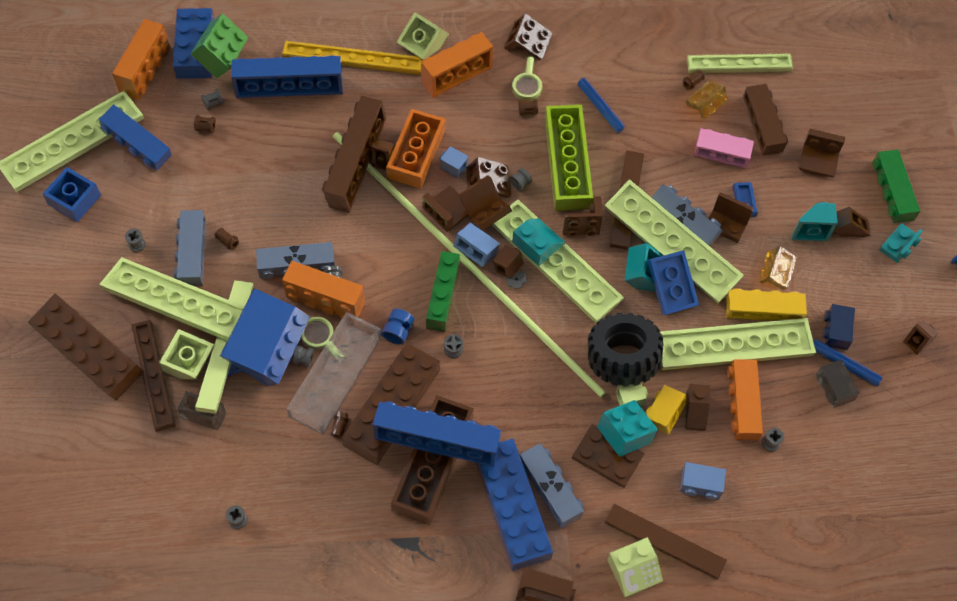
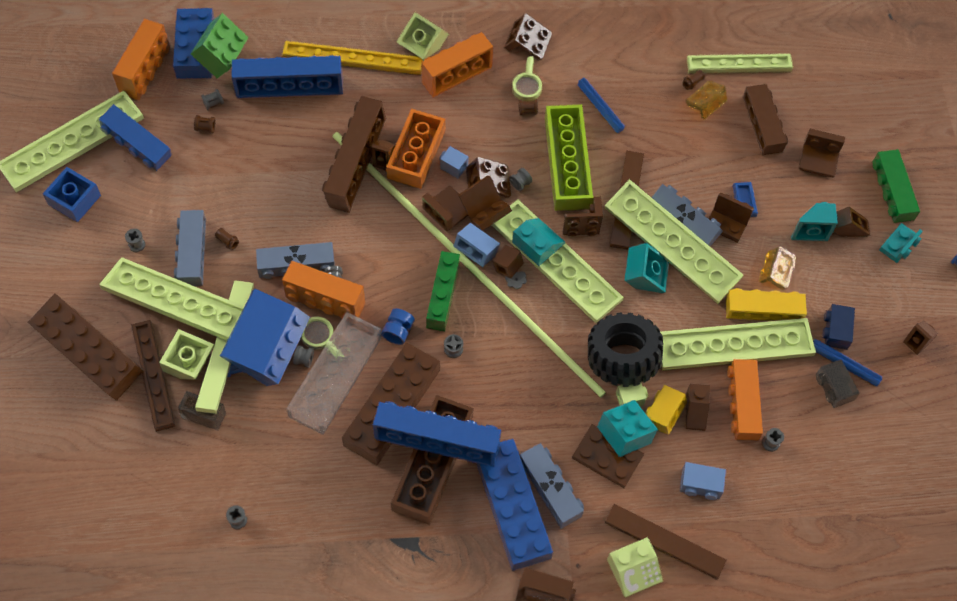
(339, 424): reddish brown pin -> none
(673, 282): blue plate -> none
(723, 148): bright pink brick -> none

